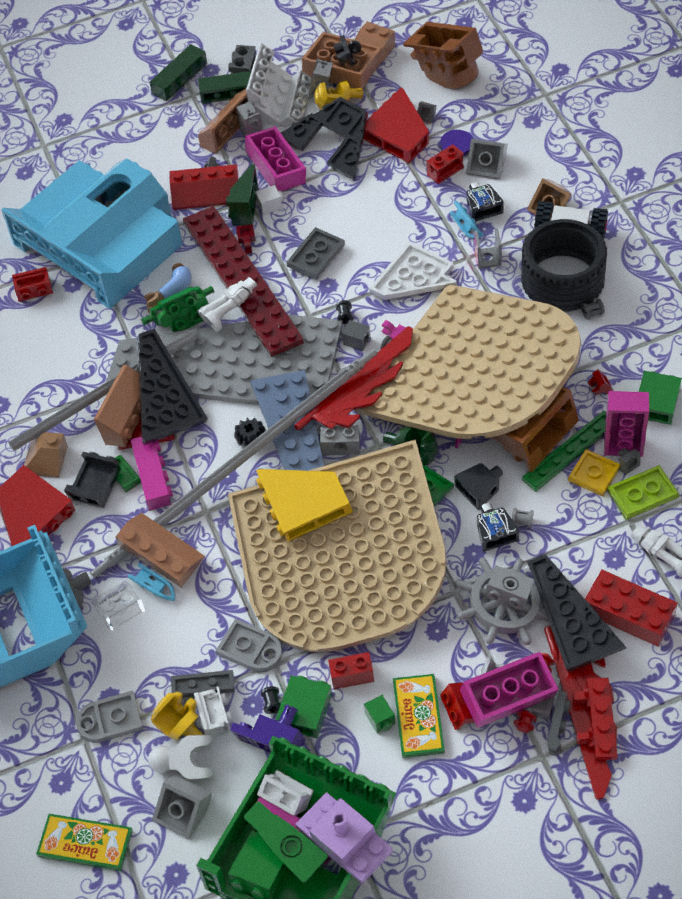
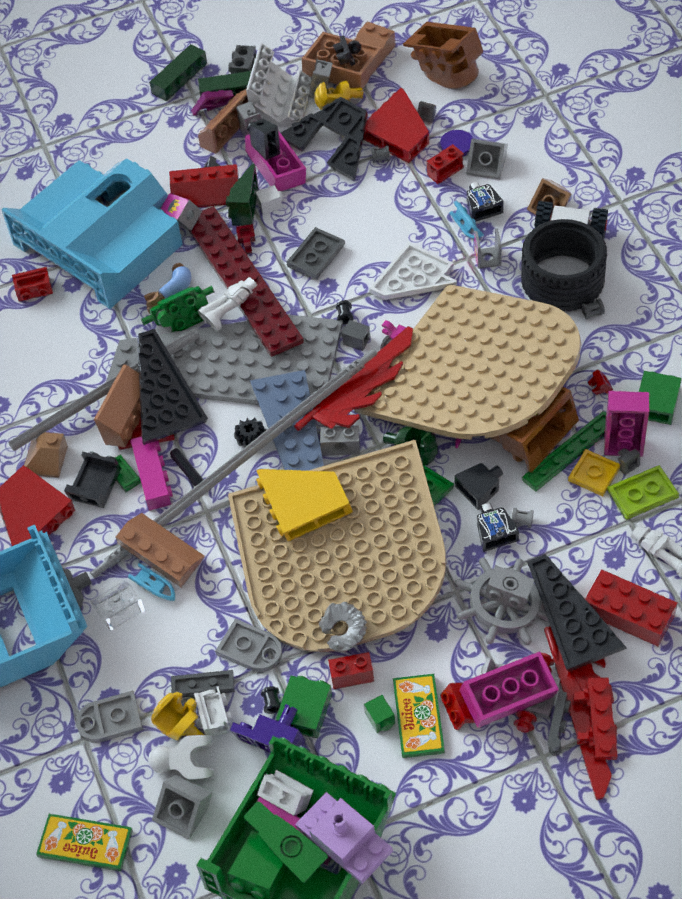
(182, 210): none -> piece
(186, 466): none -> black axle
(212, 100): none -> magenta wing
(264, 138): none -> black torso
(348, 614): none -> light grey piece
(380, 154): none -> dark grey bush

